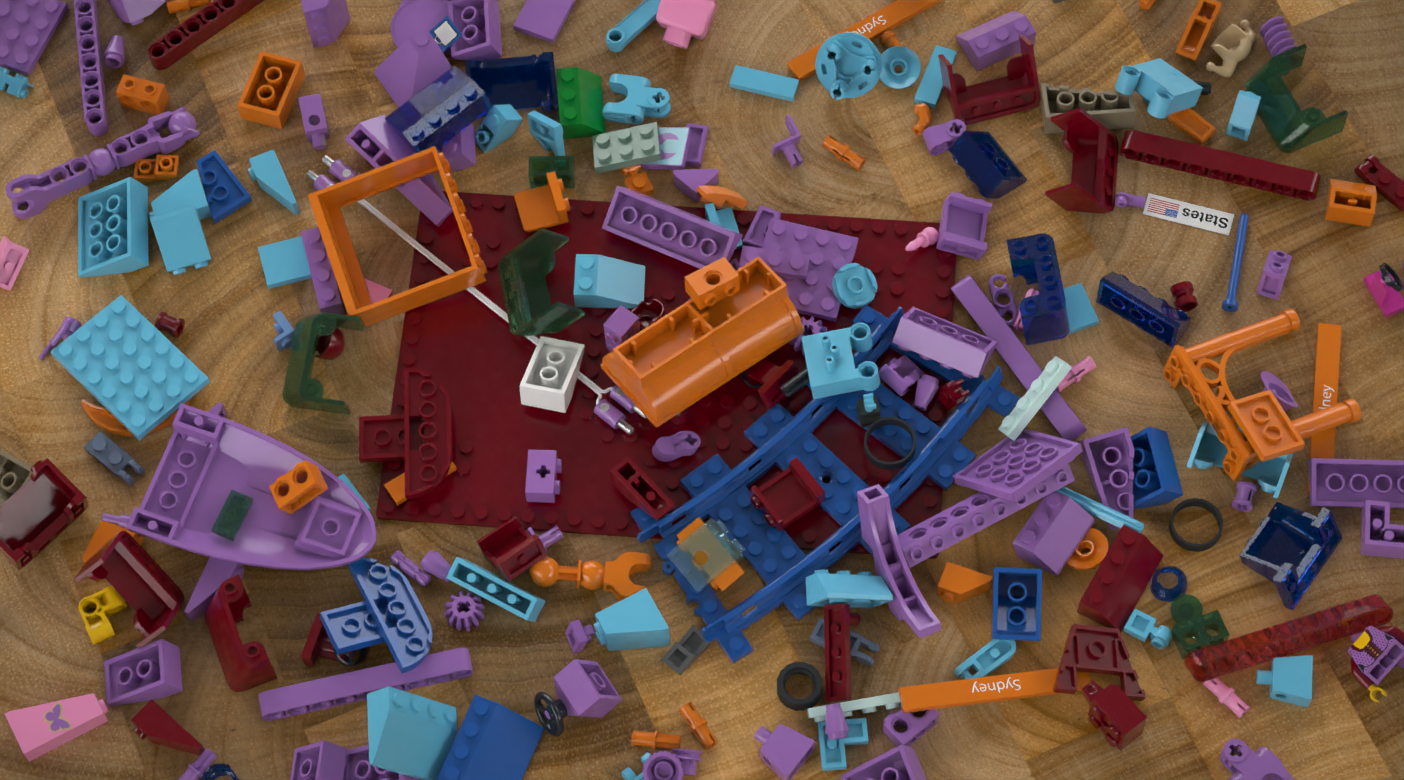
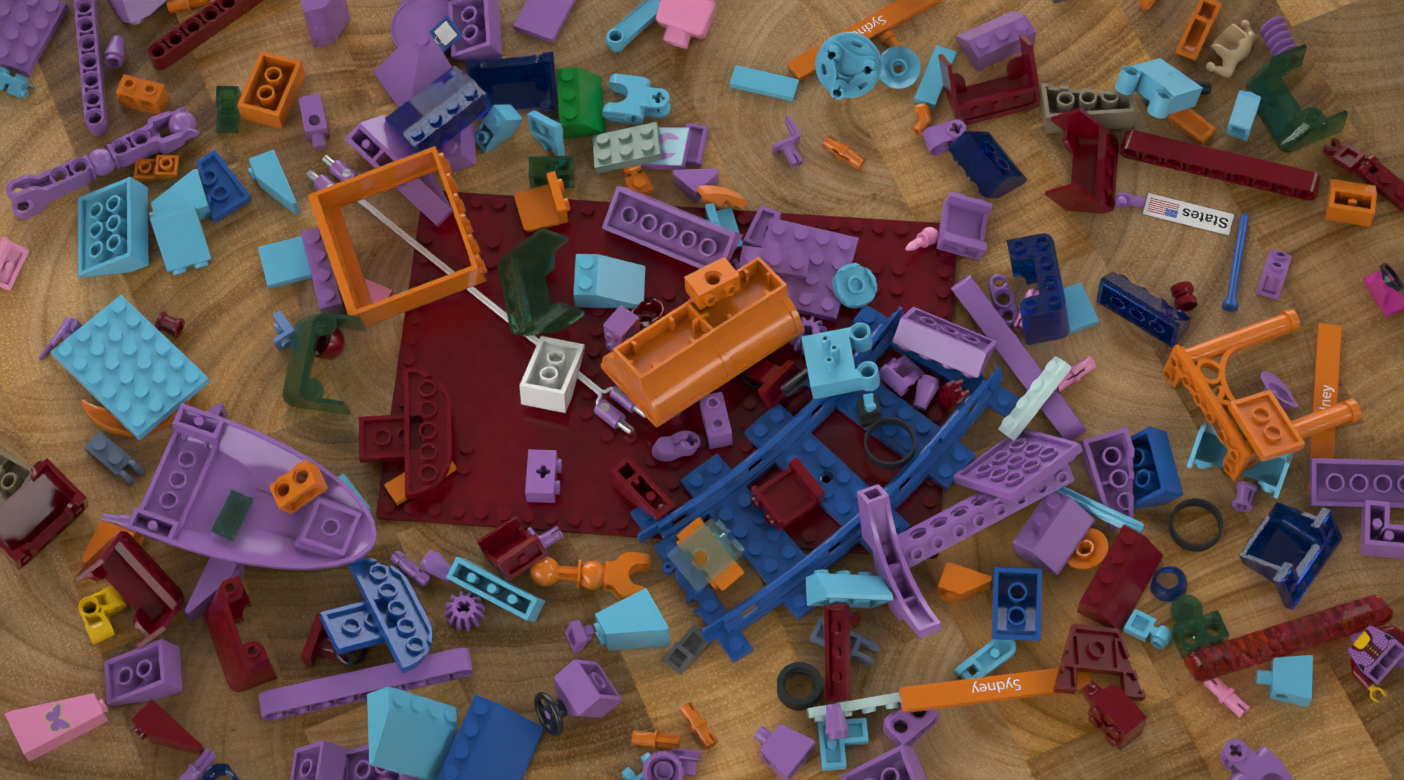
(227, 110): none -> clear green brick
(716, 420): none -> medium lavender brick
(1345, 157): none -> dark red plate

